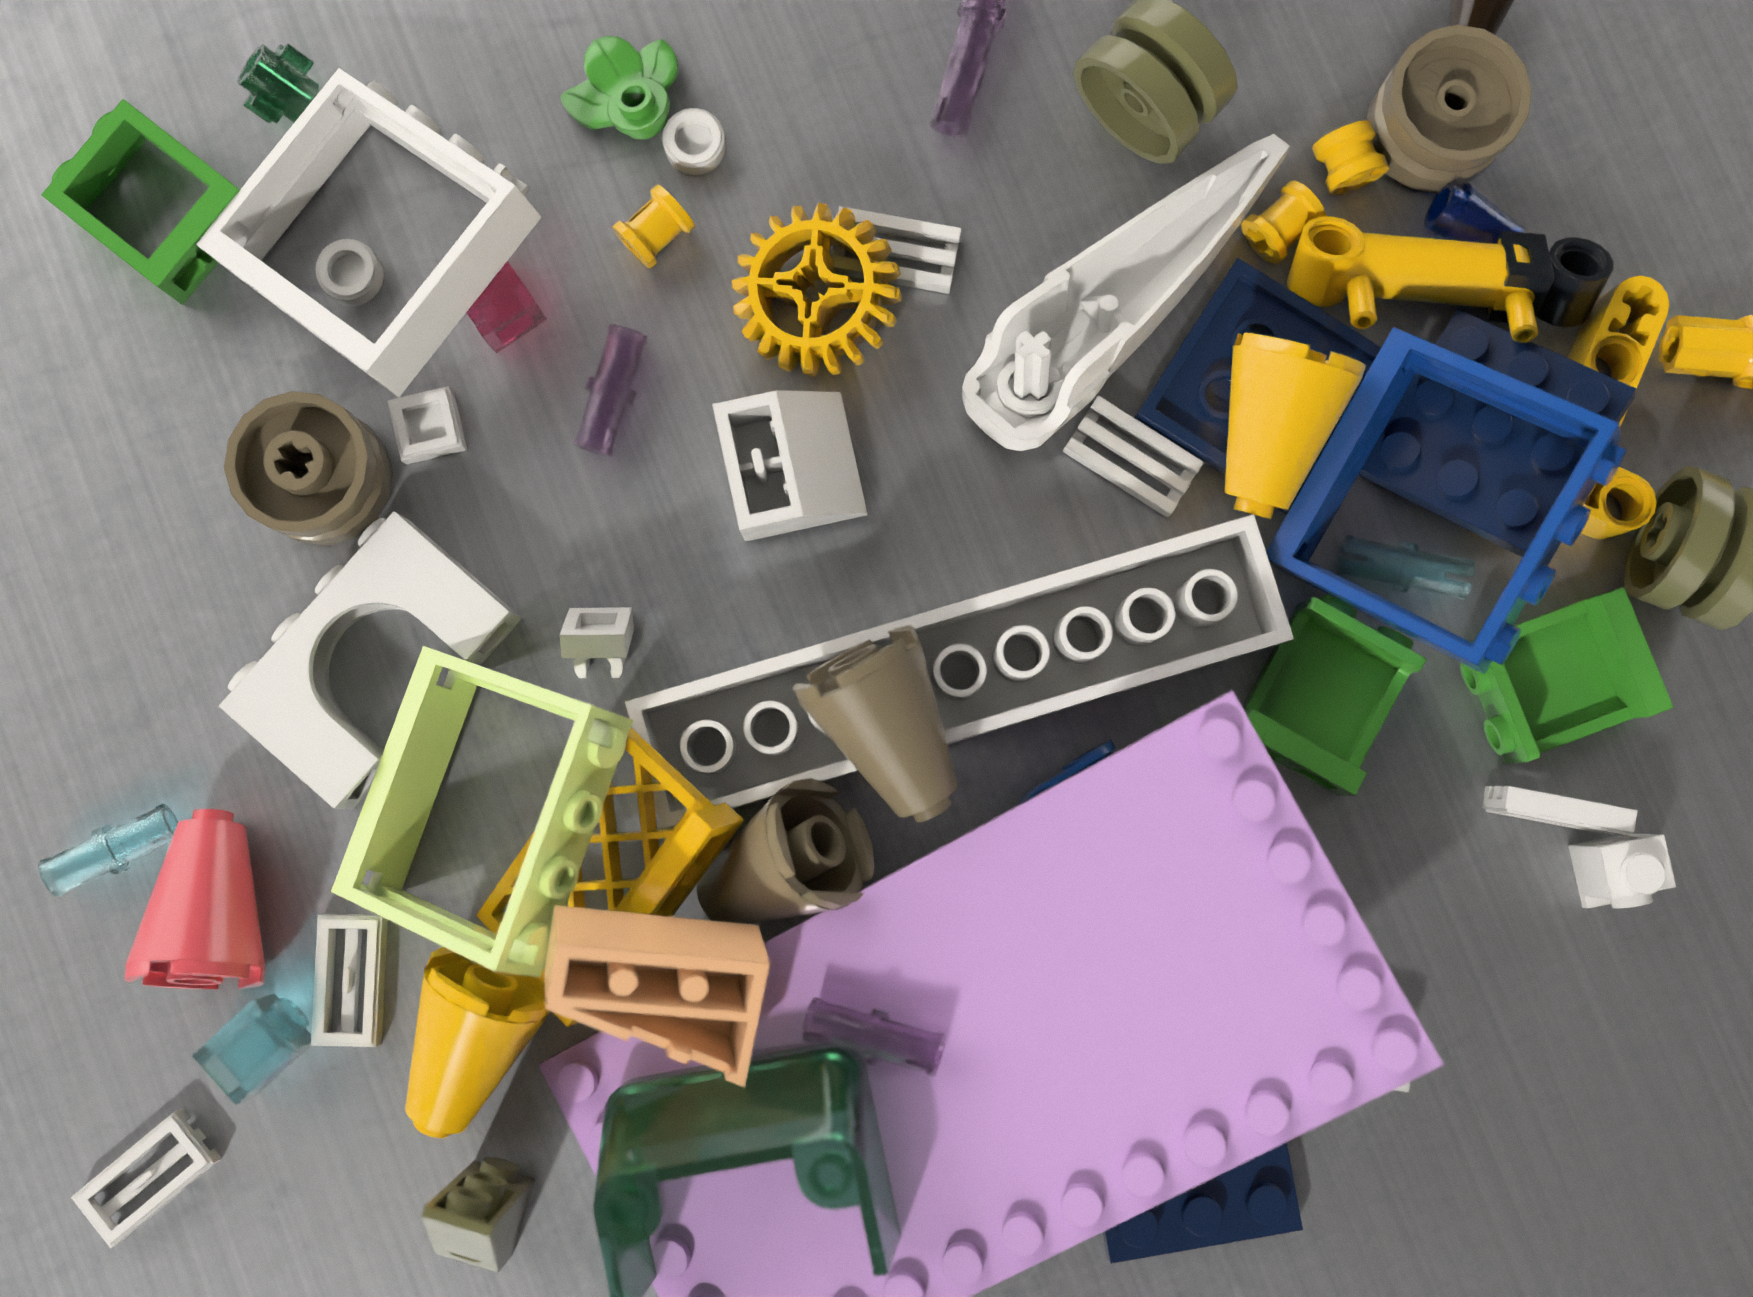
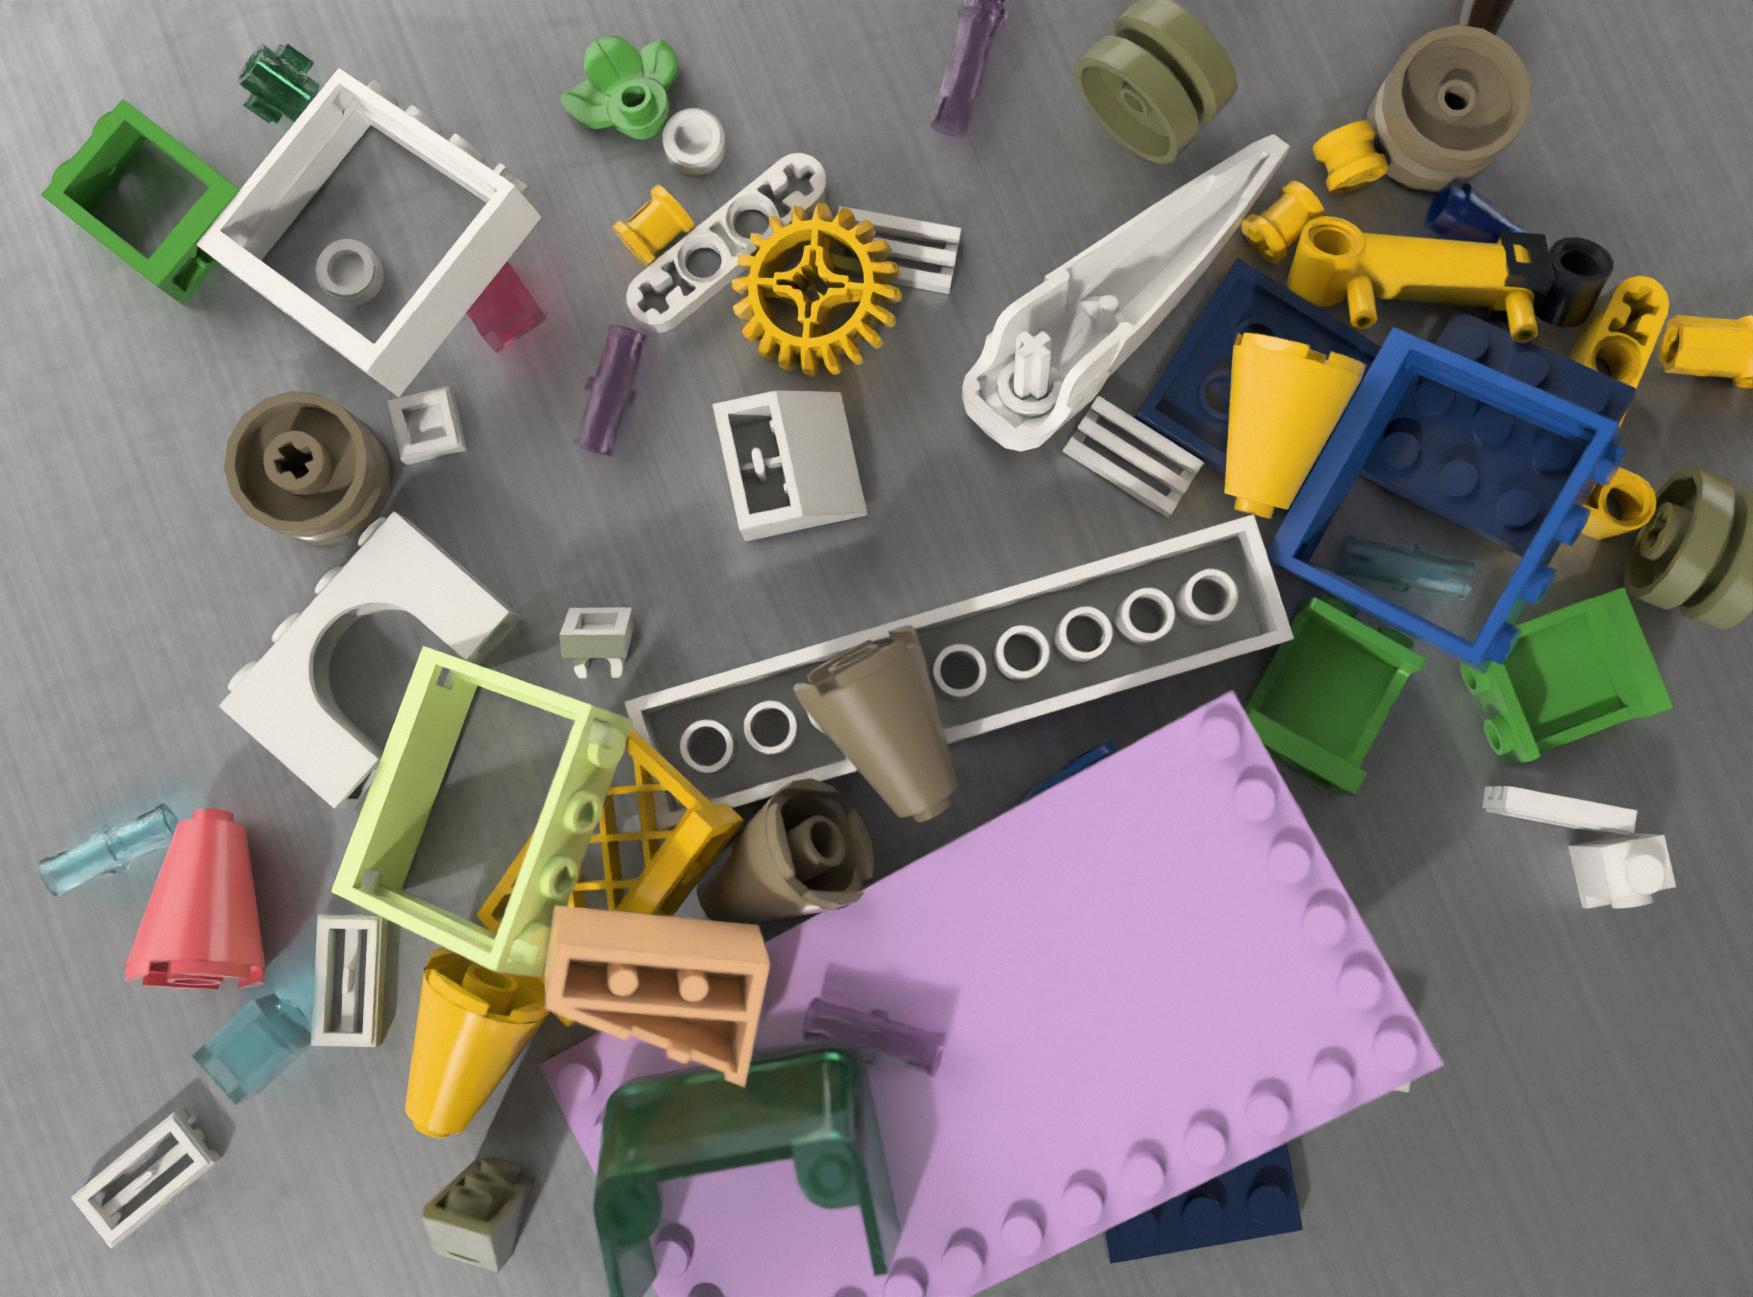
(719, 234): none -> white beam

